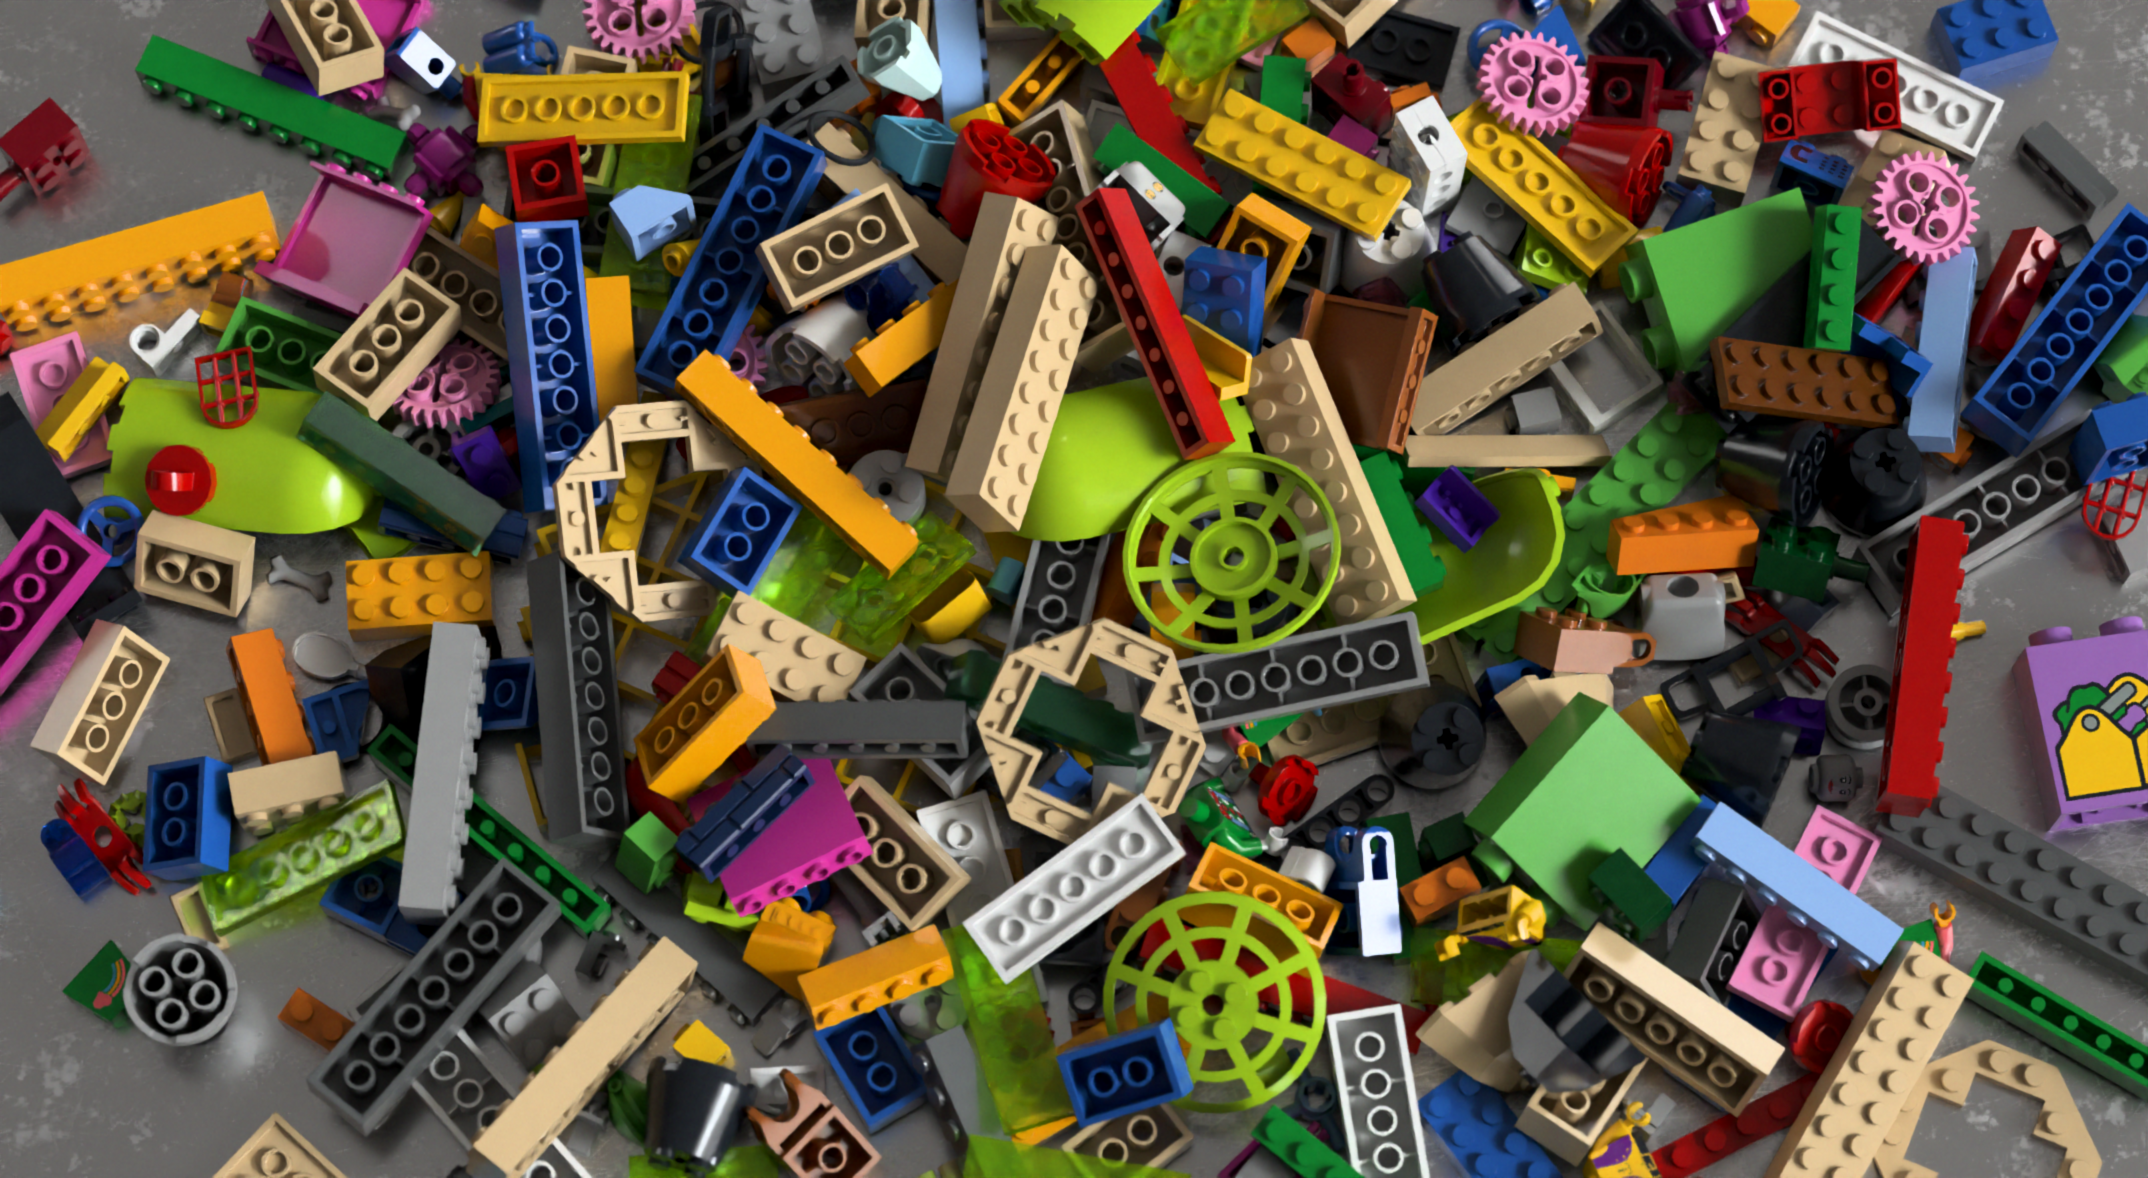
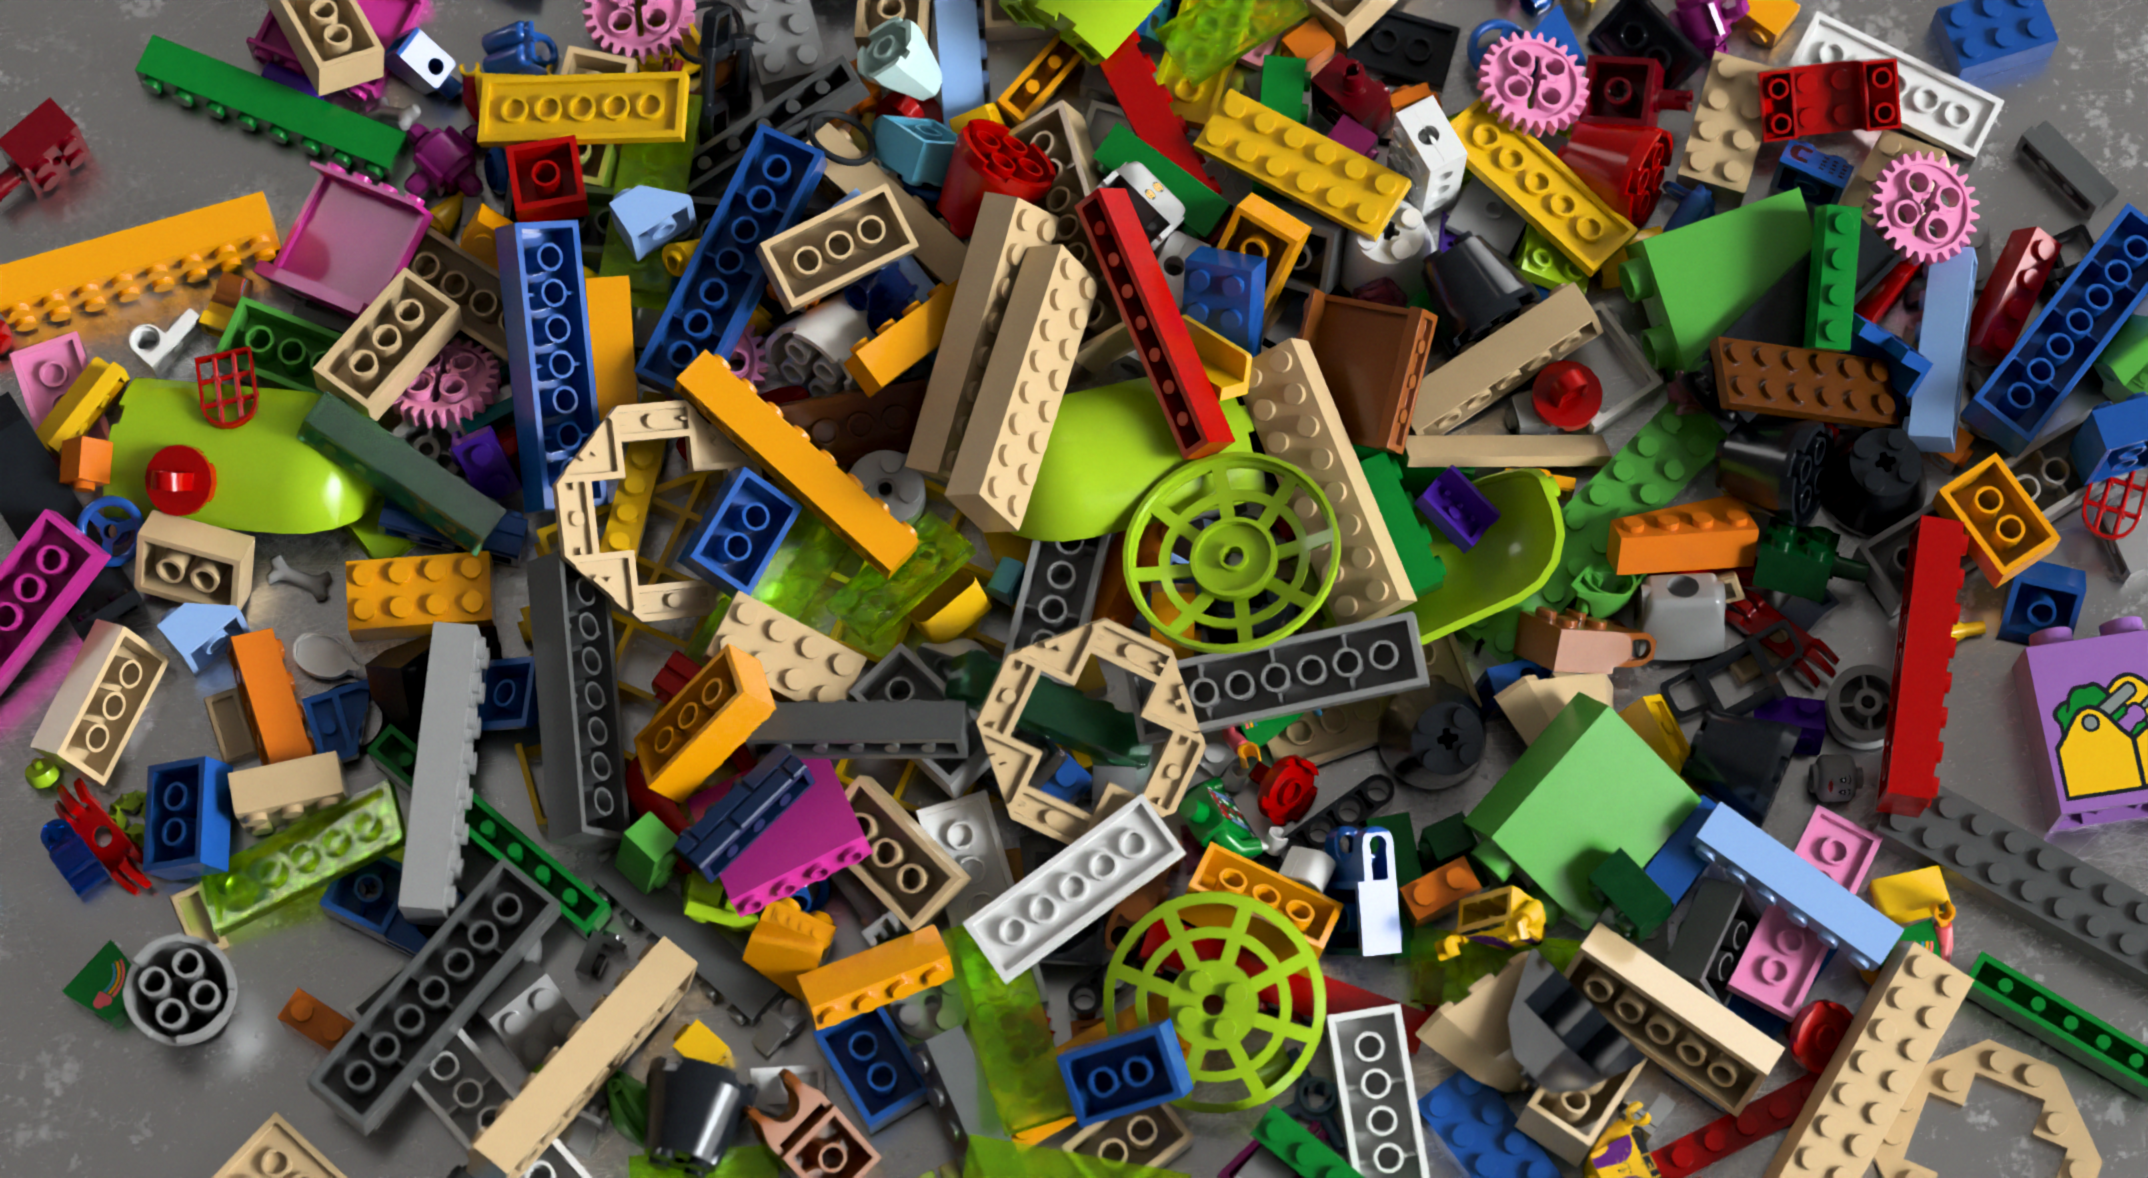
(41, 773): none -> lime piece
(86, 463): none -> orange brick
(201, 632): none -> light blue slope
(497, 169): none -> blue cone
(1566, 395): none -> red tile
(1908, 894): none -> yellow piece
(2000, 518): none -> light orange brick
(2041, 599): none -> blue slope

